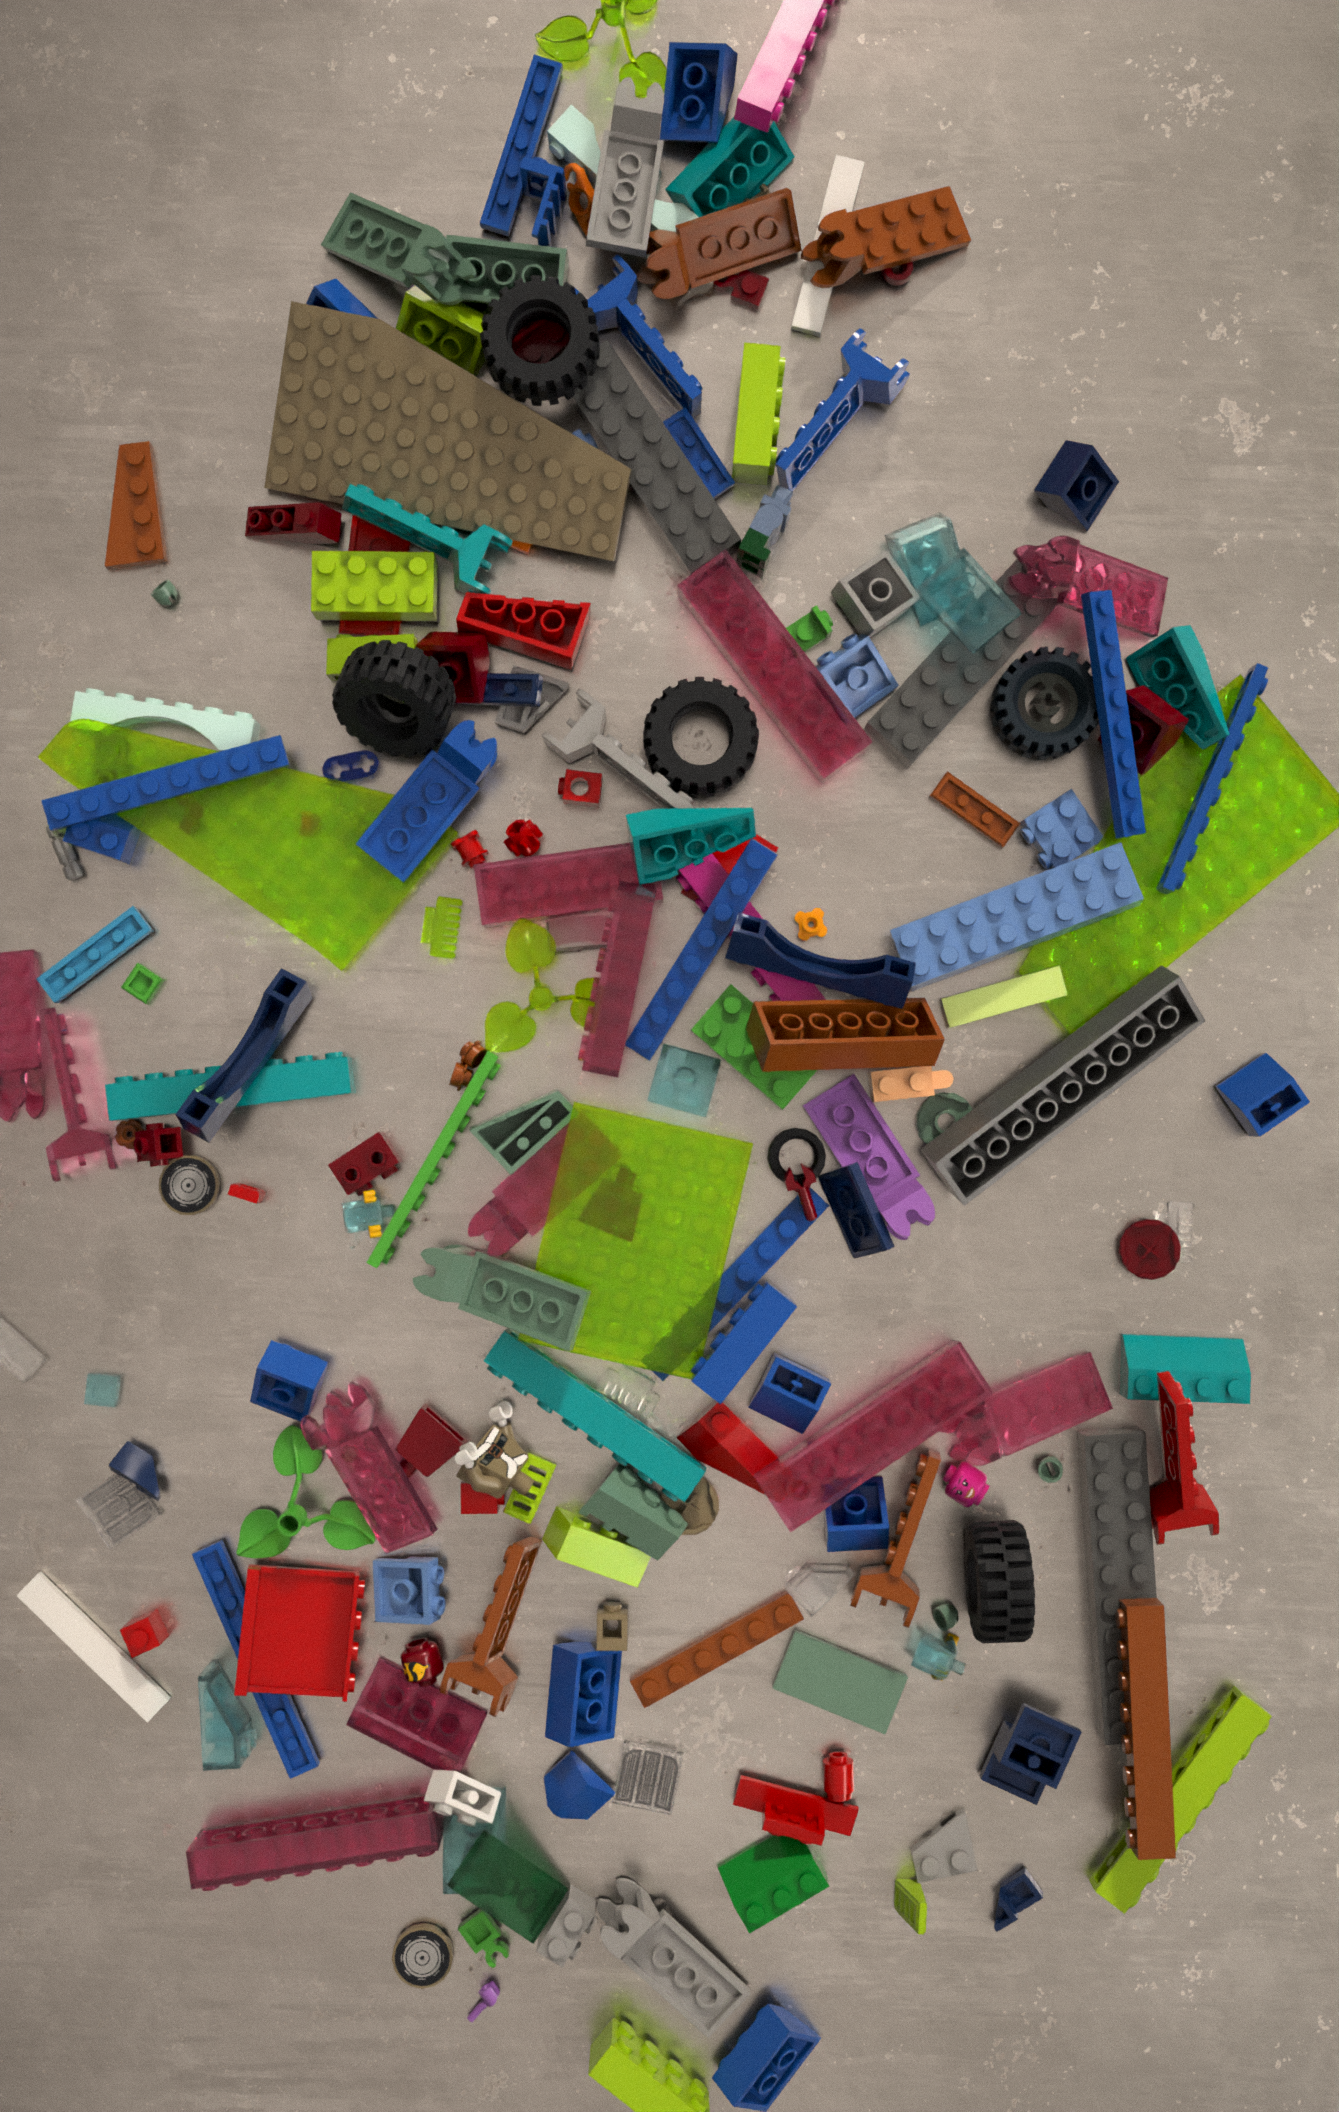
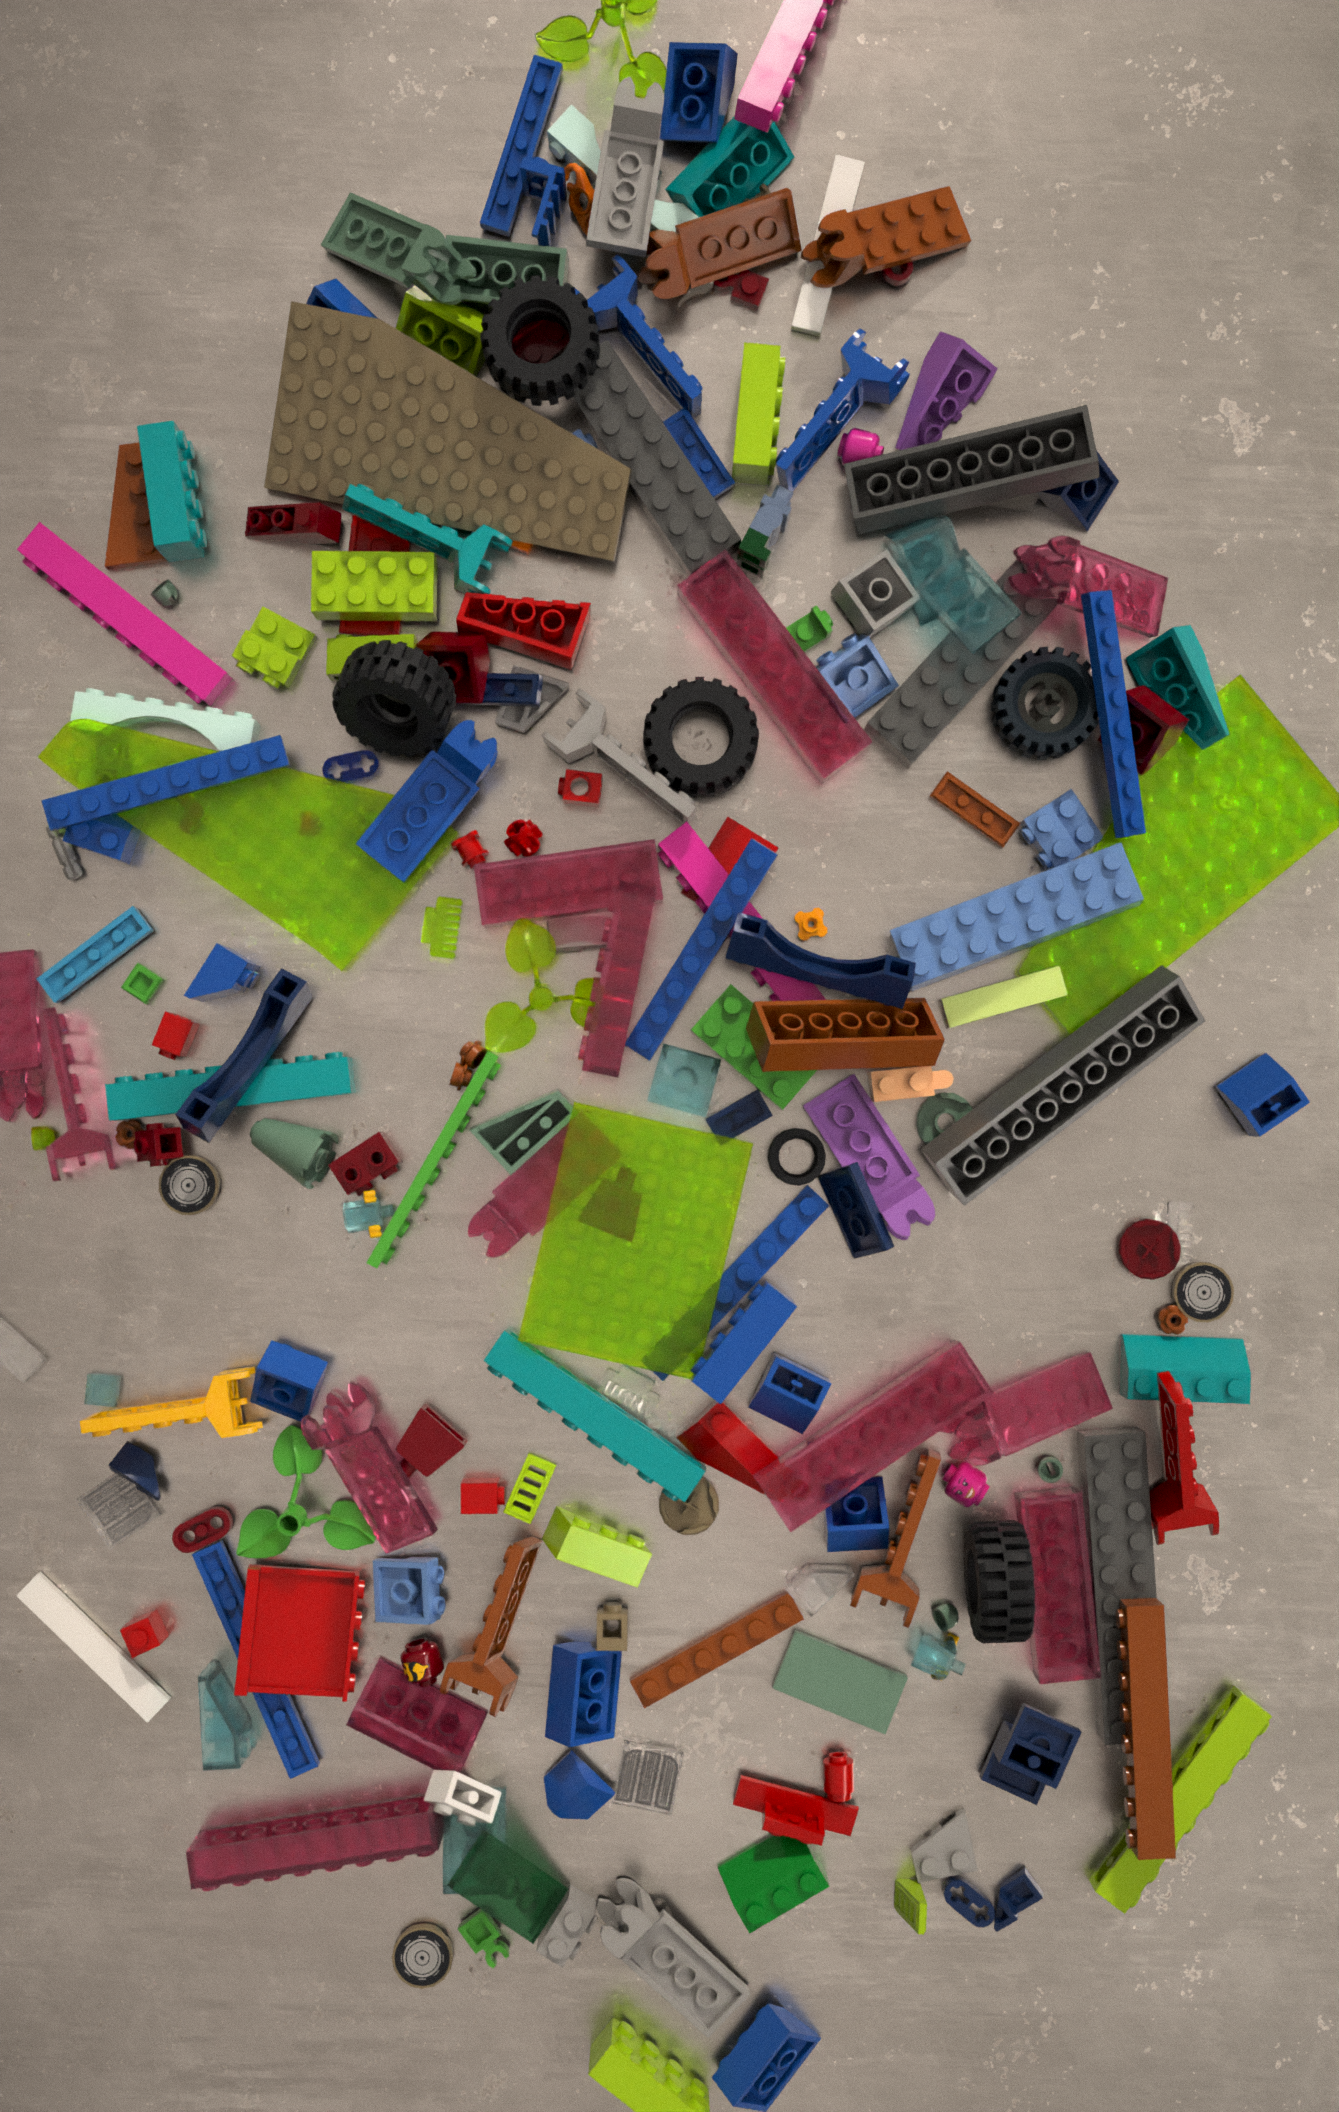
(41, 1137): none -> clear neon green hinge
(125, 614): none -> dark pink brick
(171, 491): none -> teal brick
(175, 1035): none -> red brick
(203, 1528): none -> dark red plate
(220, 1406): none -> yellow hinge
(223, 975): none -> blue slope
(246, 1193): red tile -> none
(273, 648): none -> lime plate
(295, 1148): none -> sand green cone
(489, 1994): medium lavender hand -> none
(496, 1459): torso -> none
(505, 1293): sand green hinge -> none
(635, 1511): sand green wedge -> none
(677, 837): teal wedge -> none
(740, 1116): none -> dark blue plate
(803, 1190): dark red bar -> none
(859, 445): none -> dark pink head
(946, 384): none -> medium lavender wedge
(972, 470): none -> dark grey brick
(972, 1895): none -> dark blue beam
(1065, 1625): none -> clear pink brick
(1165, 1320): none -> dark orange plate
(1202, 1291): none -> tile
(1208, 791): blue plate -> none

